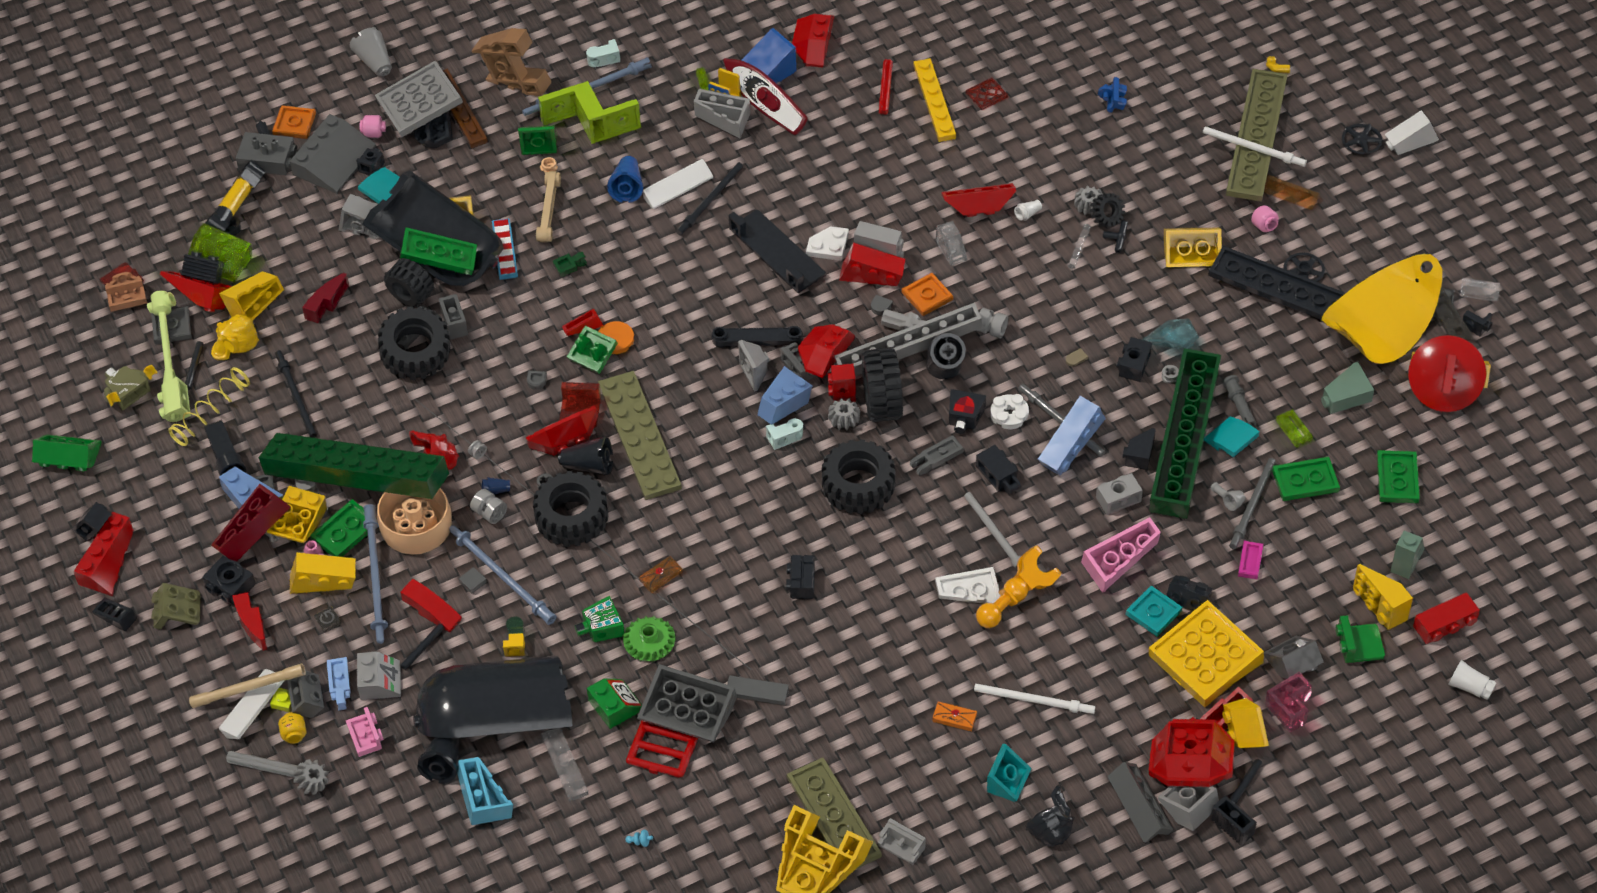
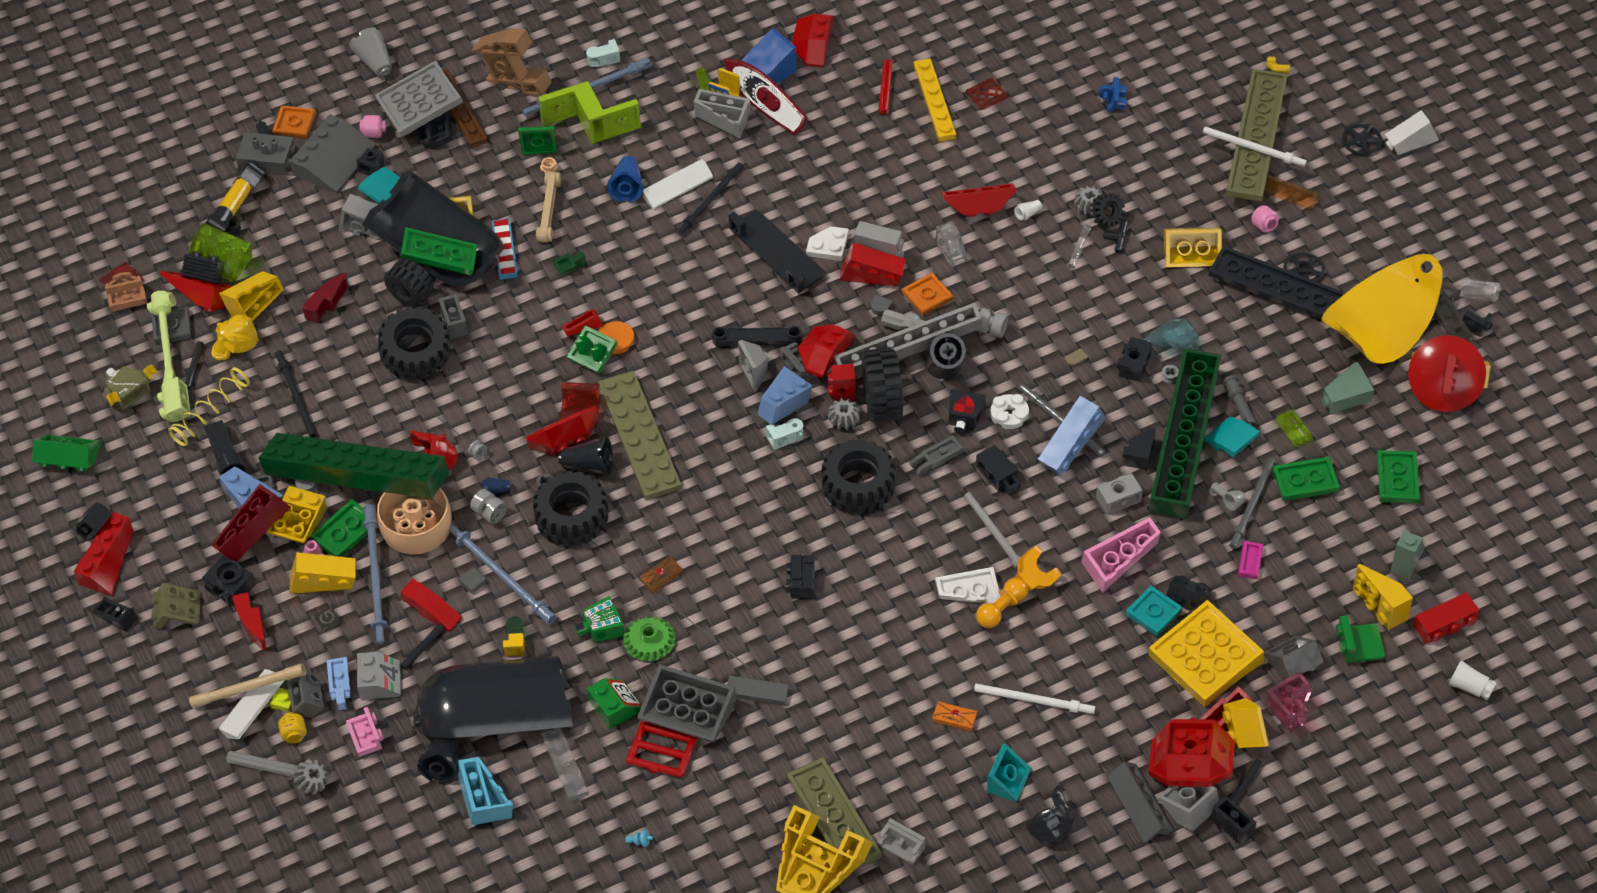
(536, 379): dark grey tile -> none

